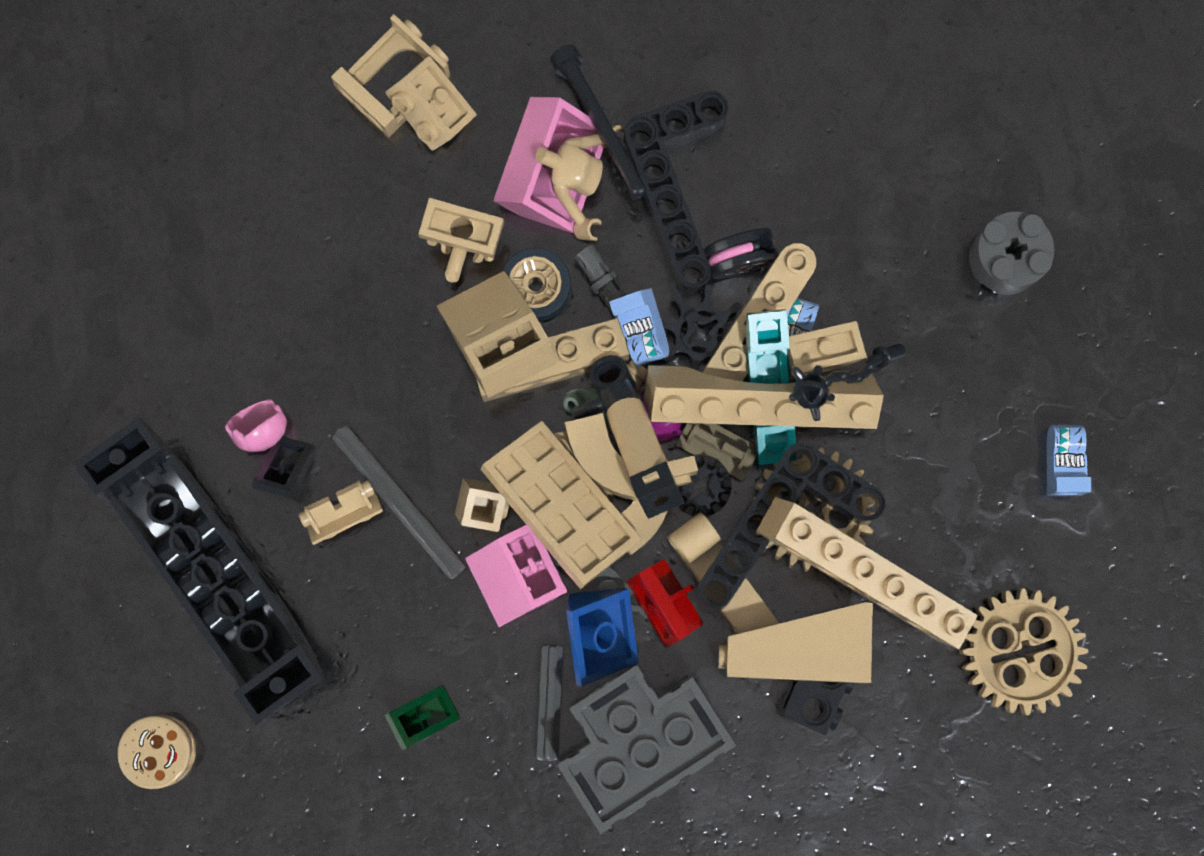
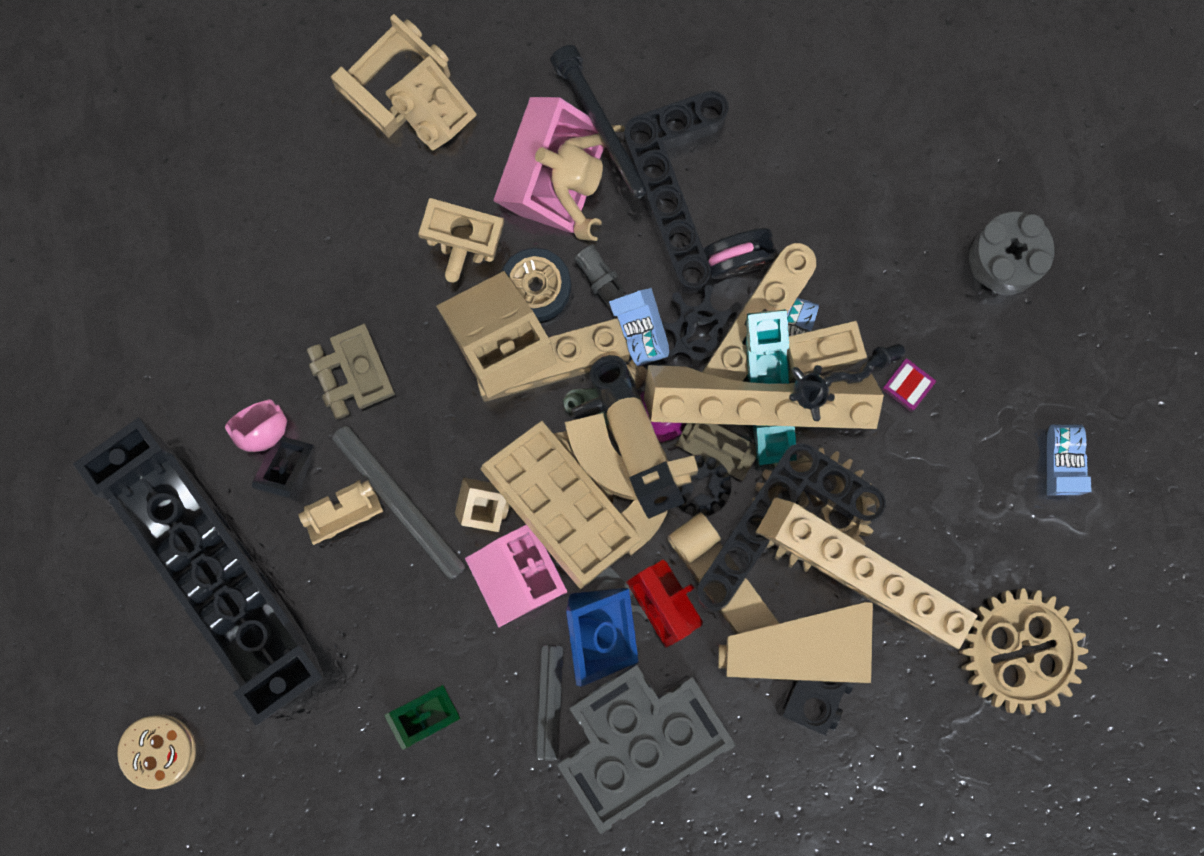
(361, 366): none -> dark tan plate
(909, 385): none -> tile

